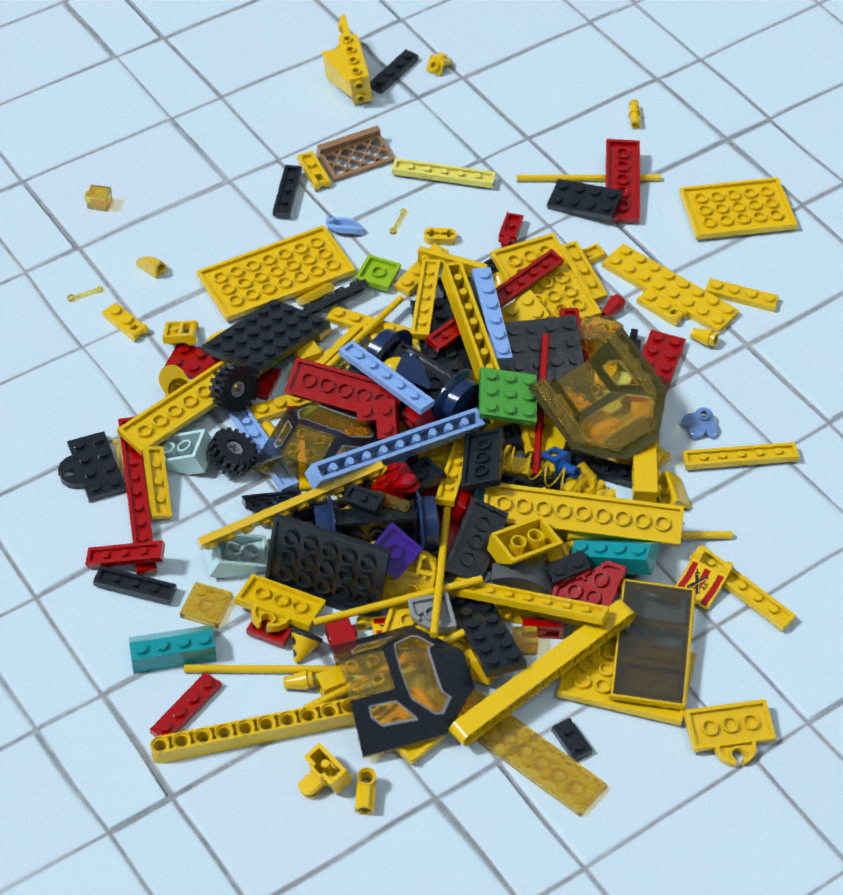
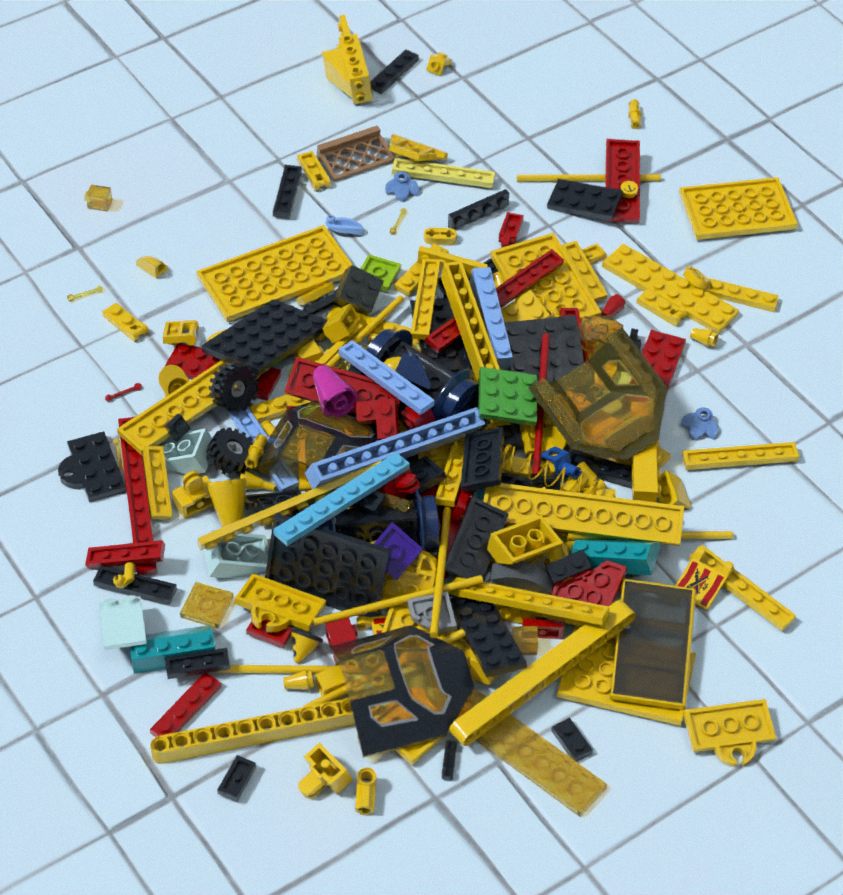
(122, 622): none -> light aqua slope
(128, 577): none -> yellow arm
(137, 387): none -> red hinge
(177, 427): none -> black plate
(193, 495): none -> yellow brick
(197, 663): none -> black plate
(228, 499): none -> yellow cone
(236, 778): none -> black plate
(255, 482): none -> yellow cone
(256, 451): none -> yellow pin
(333, 392): none -> dark pink cone
(341, 323): none -> yellow brick
(341, 499): none -> medium azure plate
(358, 289): none -> pearl dark grey brick
(402, 188): none -> medium blue plate
(414, 150): none -> yellow wing
(449, 760): none -> black axle
(478, 209): none -> black plate
(629, 189): none -> yellow tile
(696, 277): none -> yellow beam

